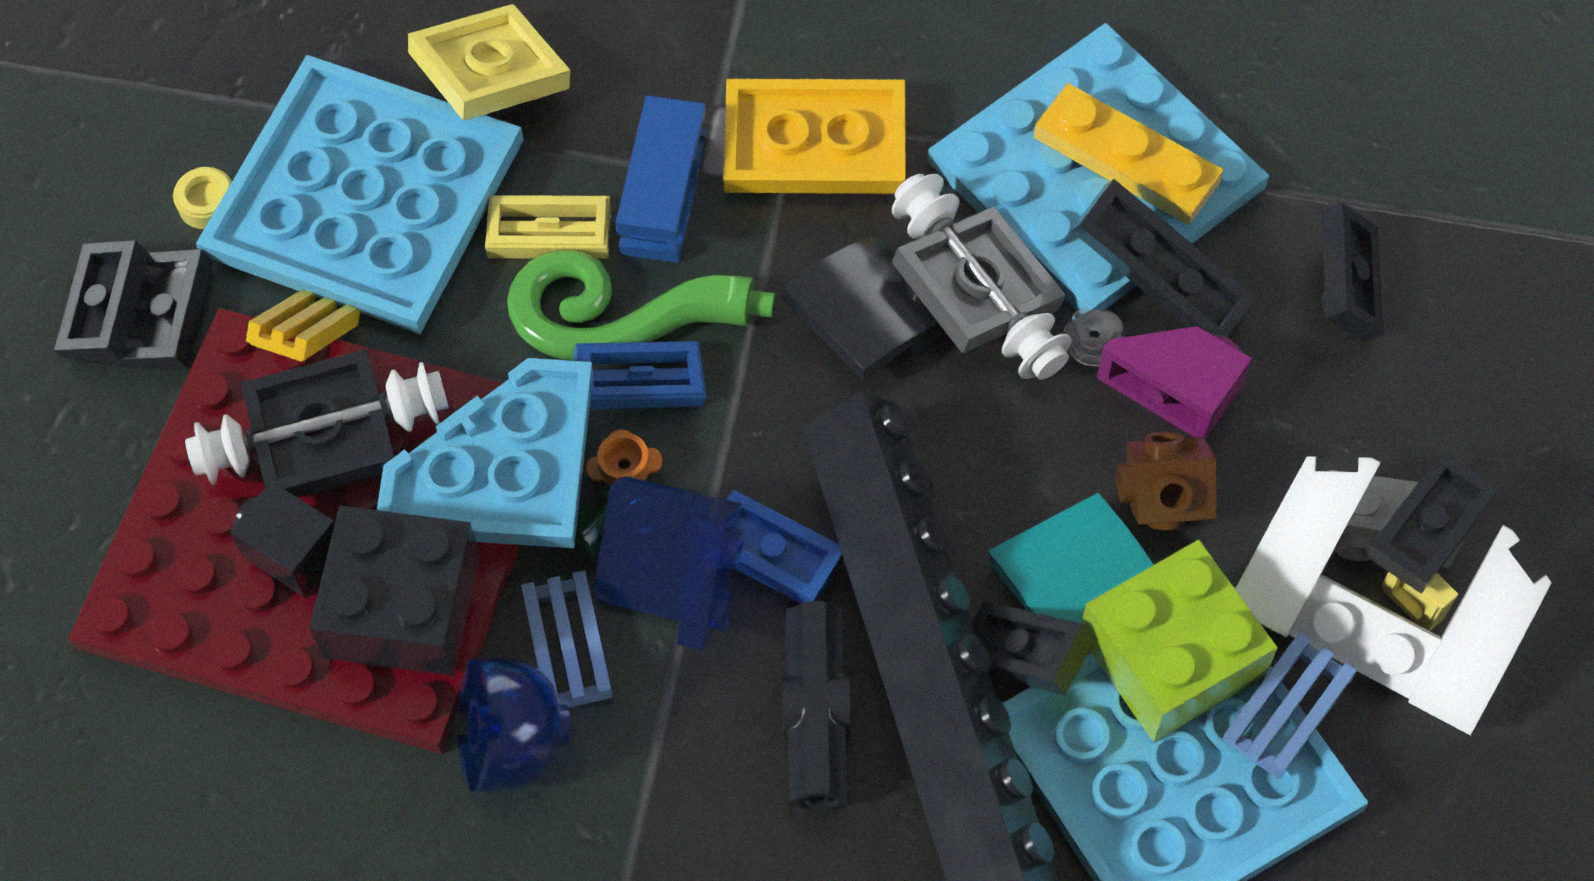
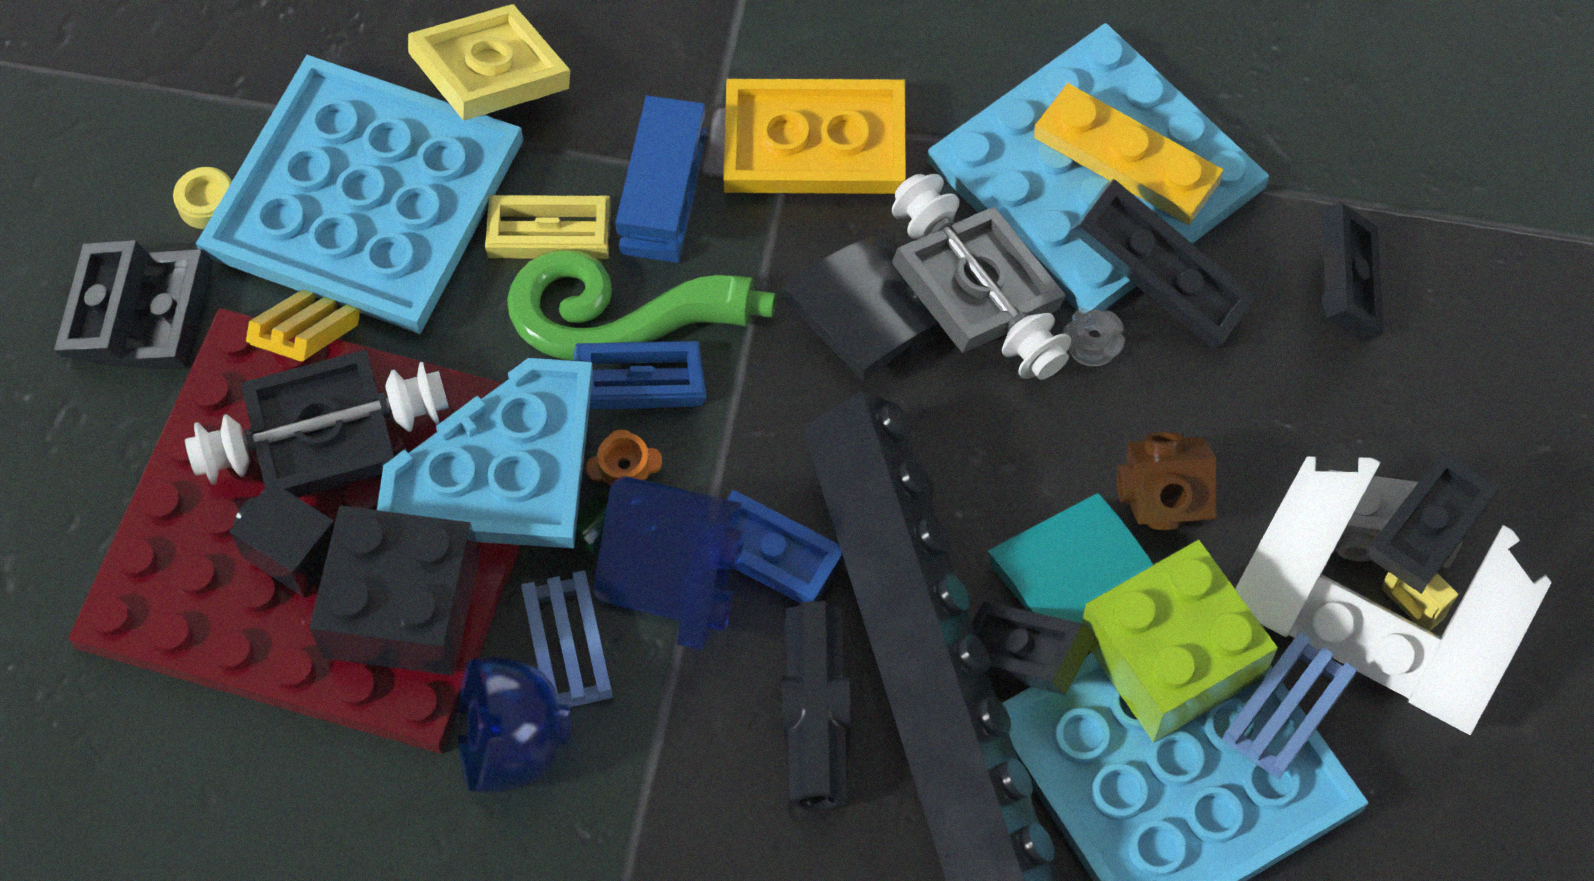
(1177, 375): magenta slope -> none

